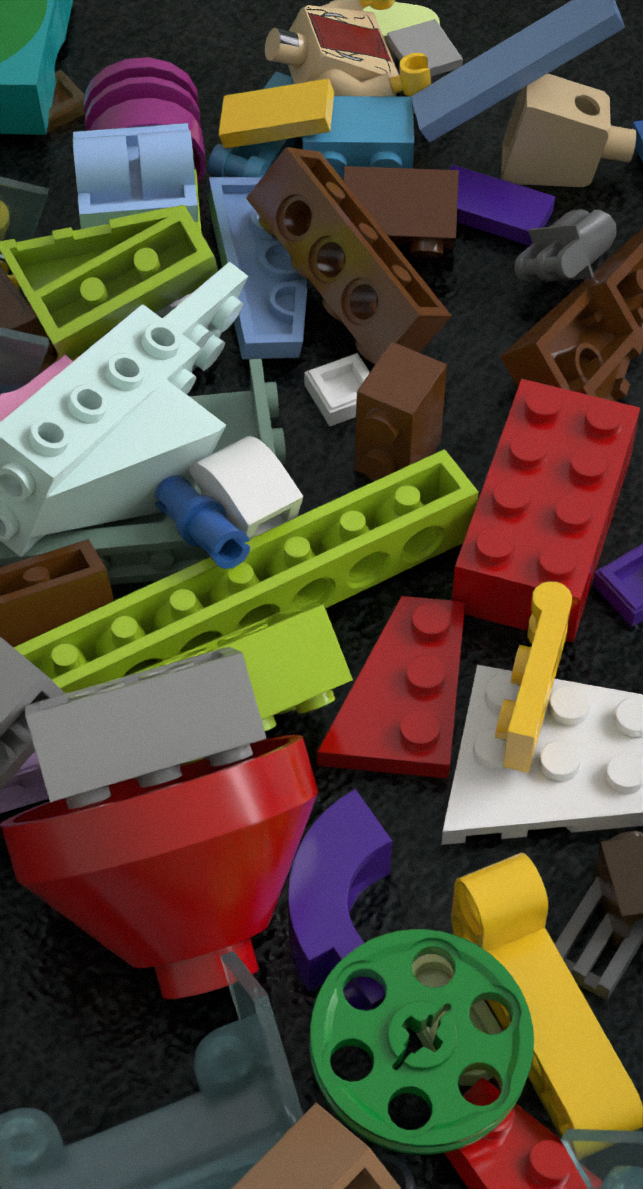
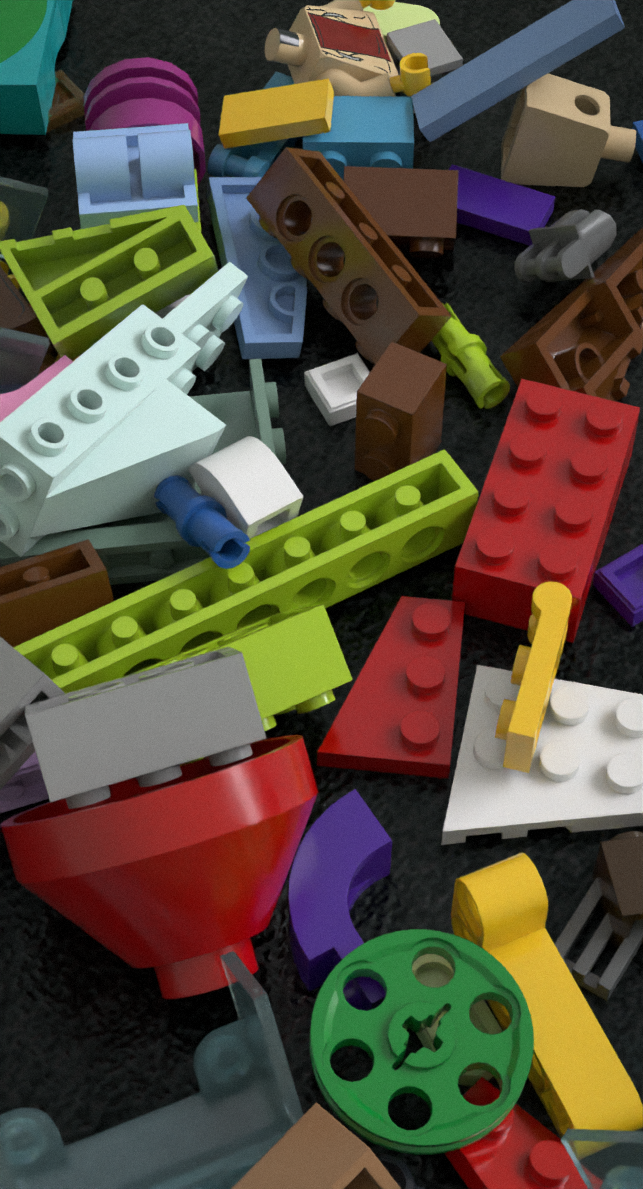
(468, 361): none -> lime pin

